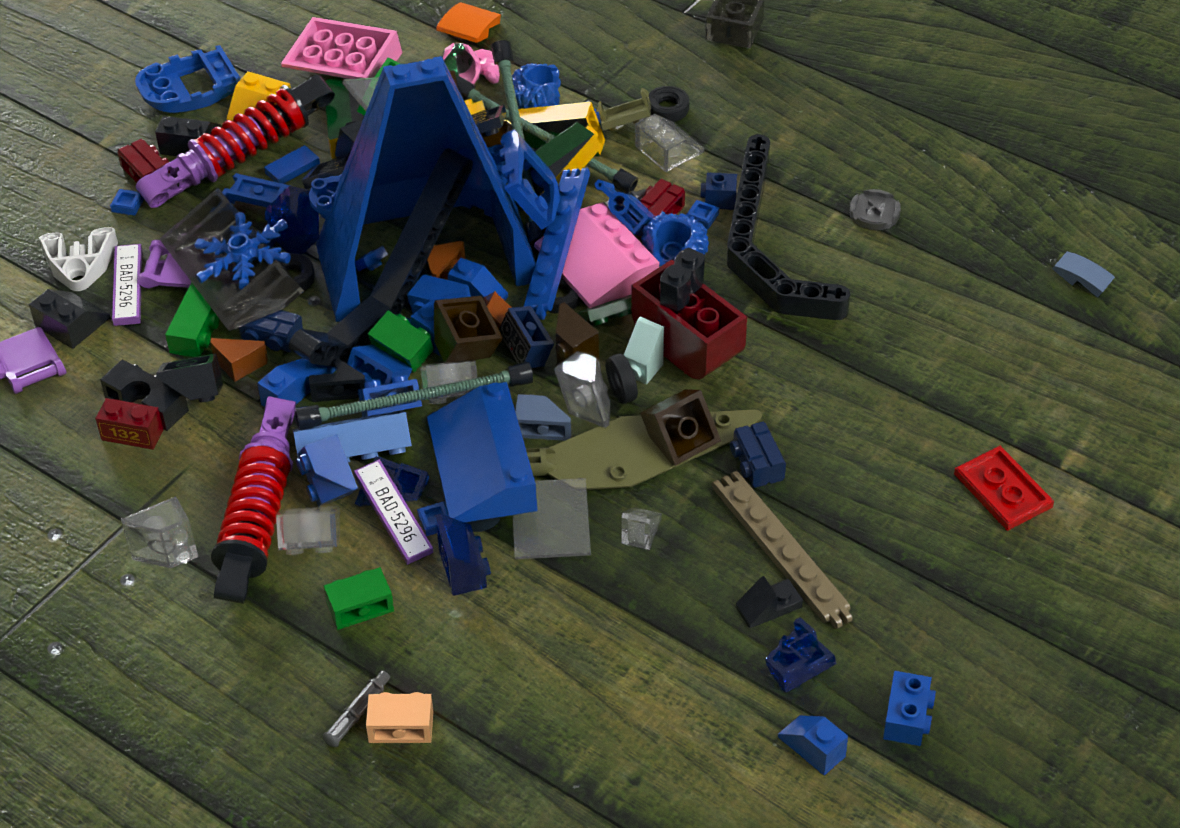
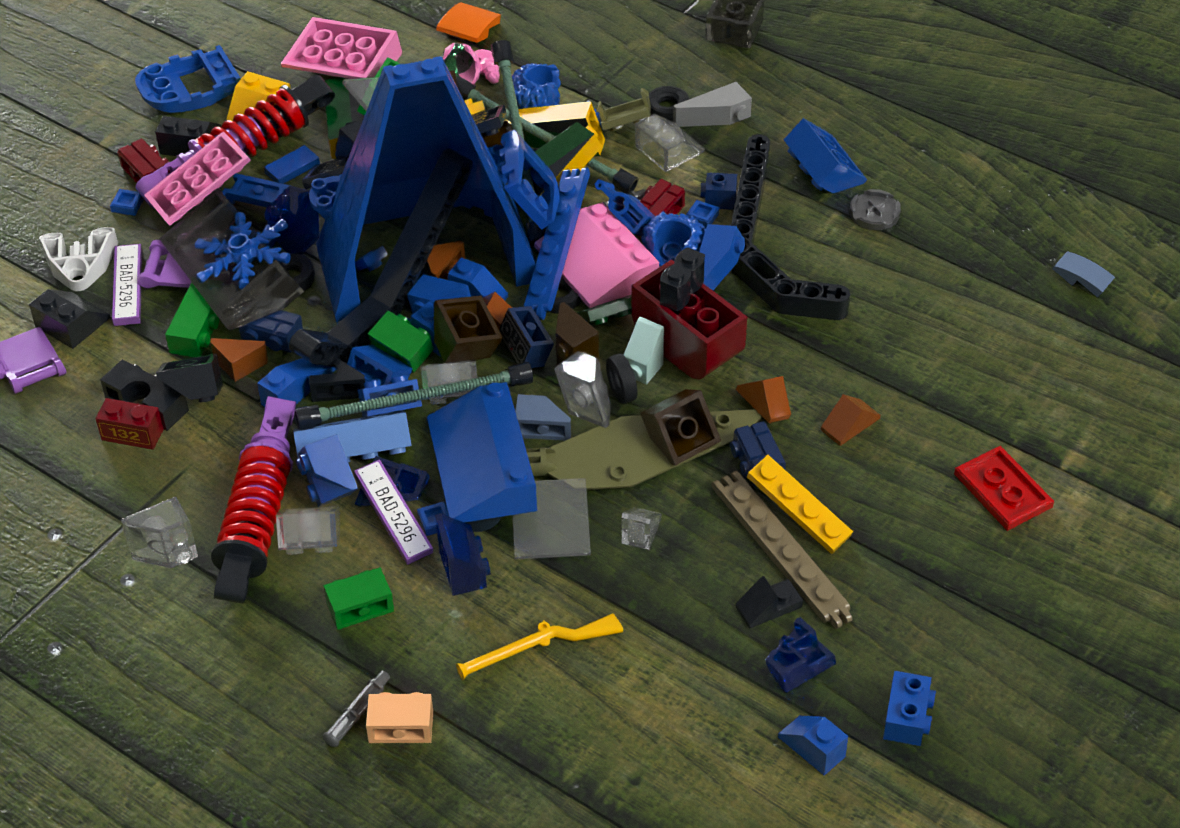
(197, 178): none -> bright pink slope
(602, 627): none -> yellow piece
(715, 107): none -> light grey slope
(722, 250): none -> blue slope
(767, 398): none -> dark orange slope
(799, 504): none -> yellow plate
(823, 158): none -> blue slope
(848, 419): none -> dark orange slope

